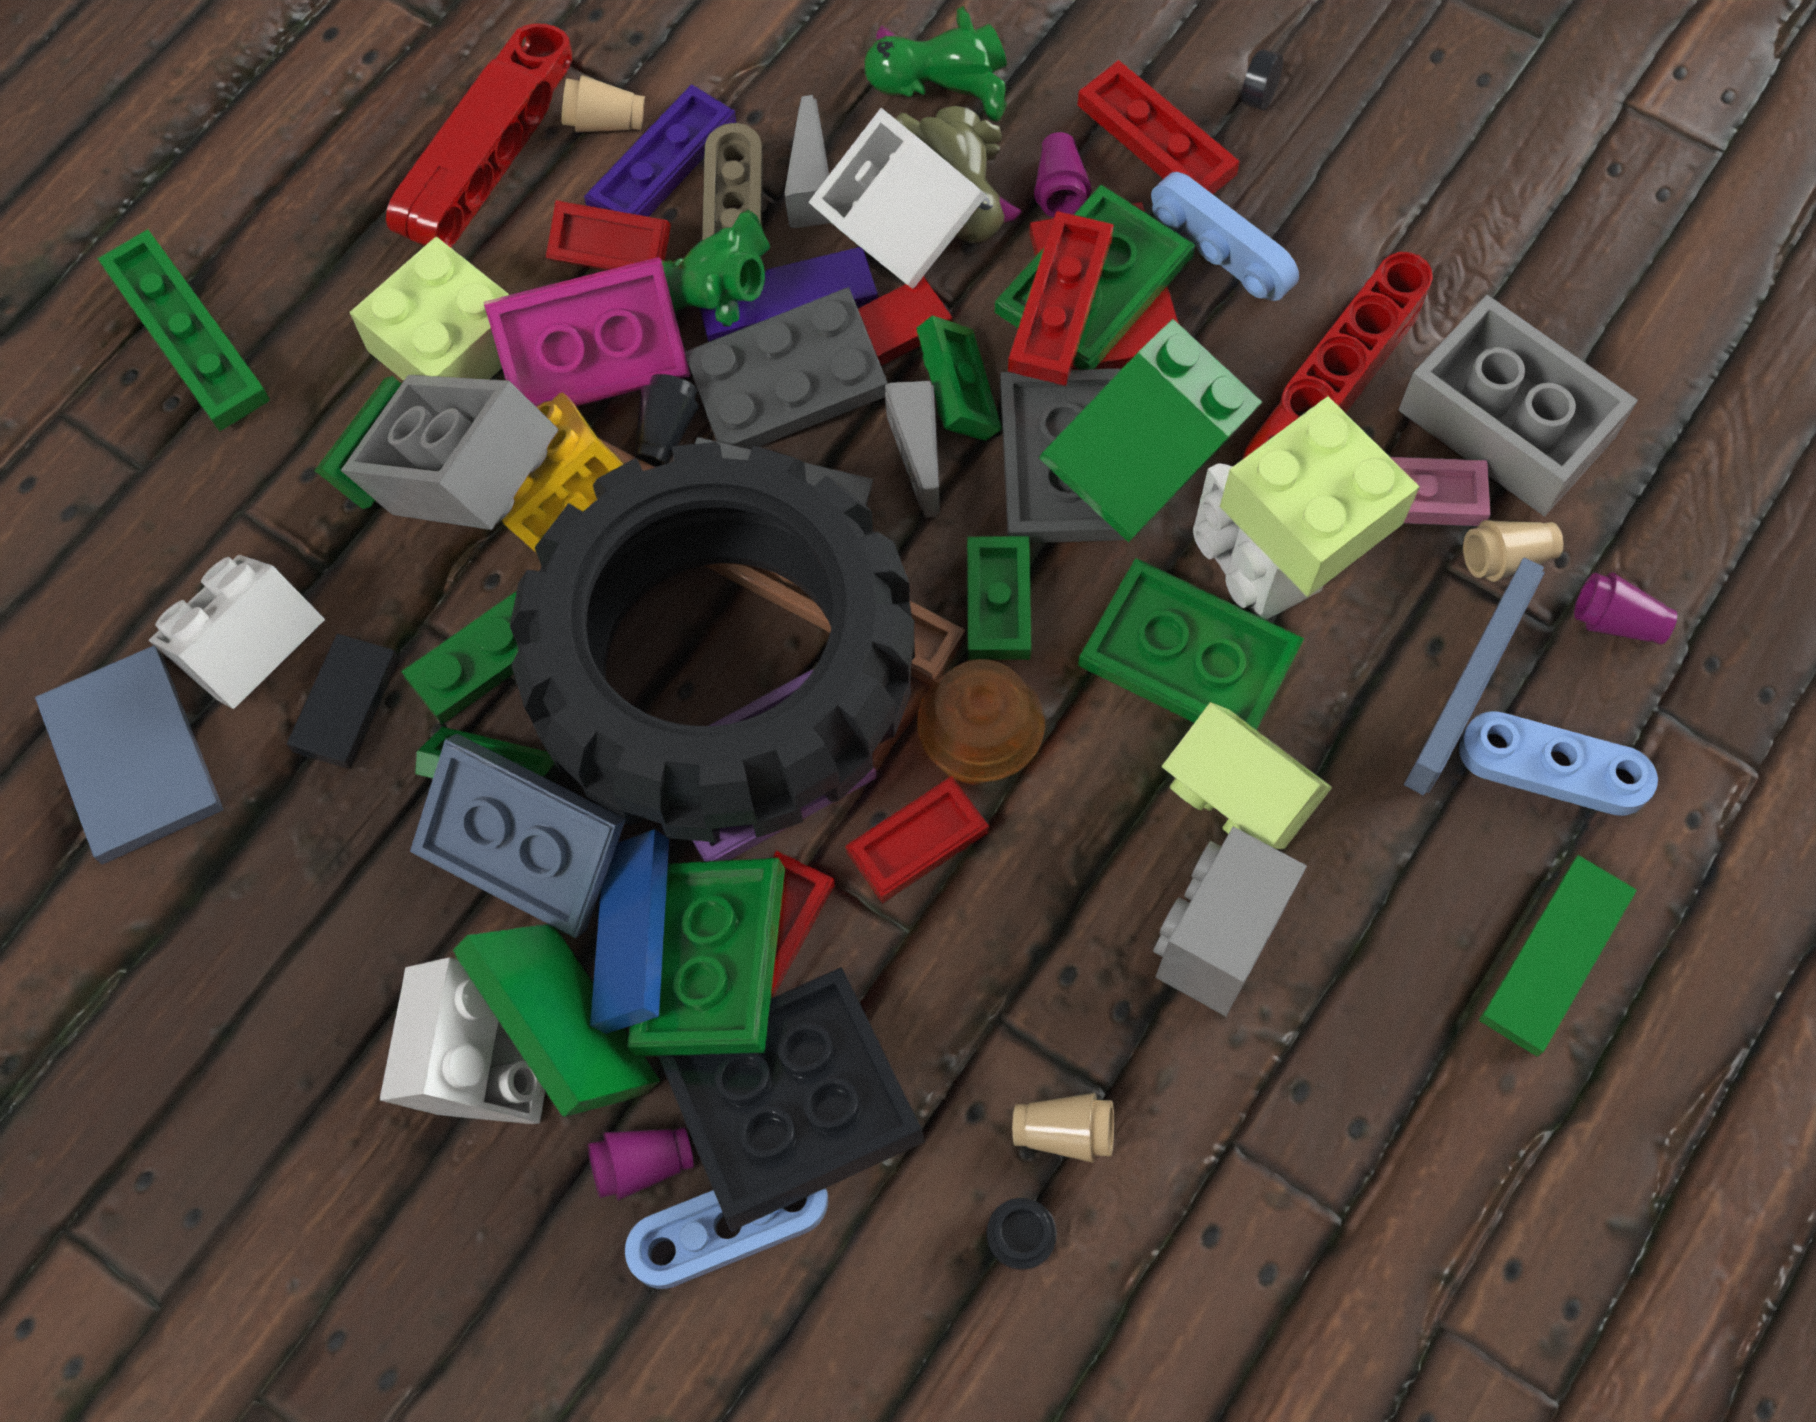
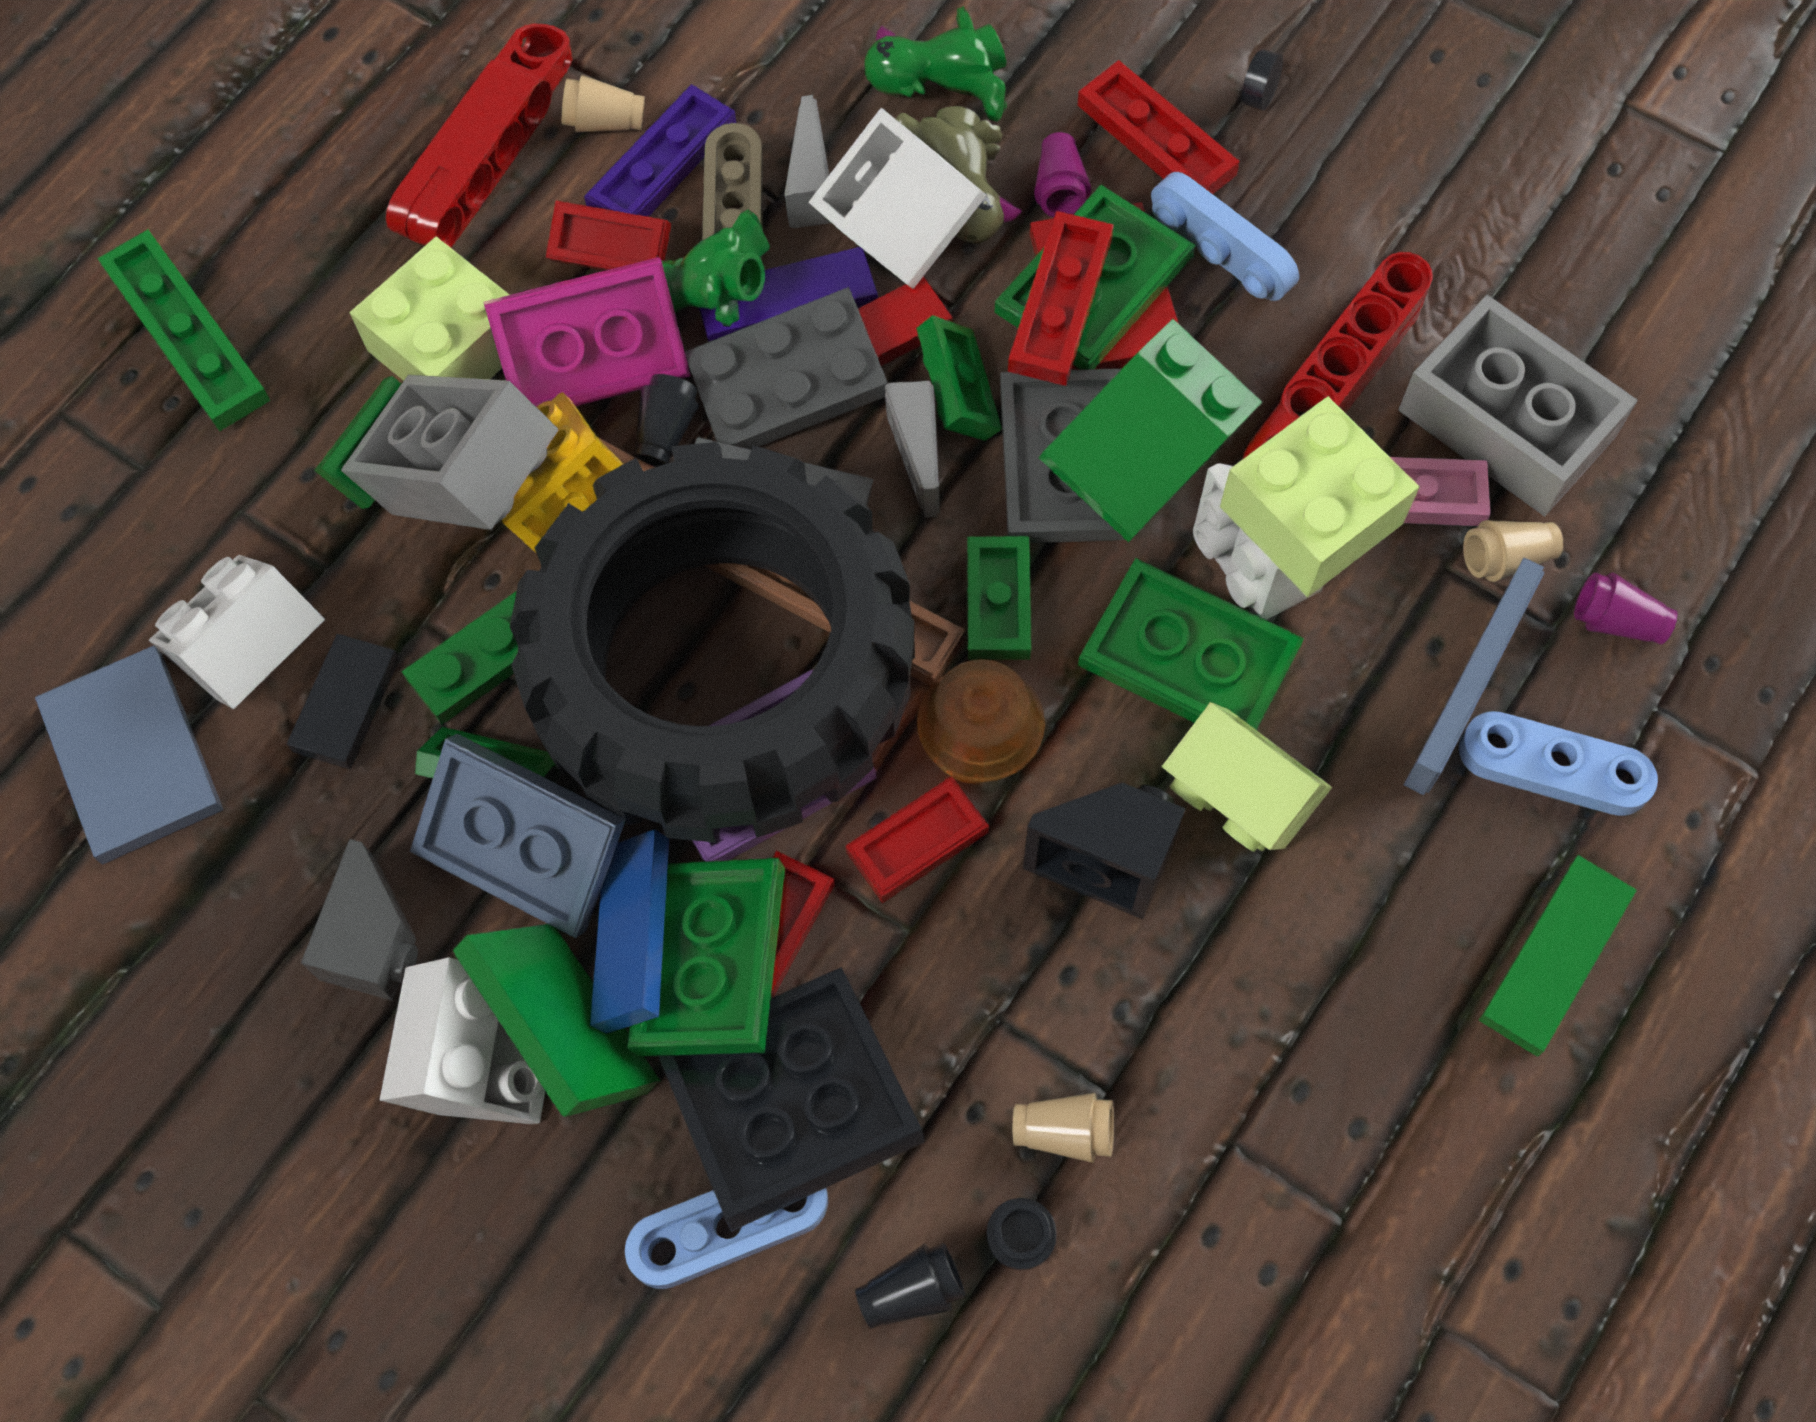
(361, 931): none -> dark grey slope
(638, 1160): magenta cone -> none
(912, 1288): none -> black cone
(1107, 844): none -> black slope
(1231, 914): light grey brick -> none

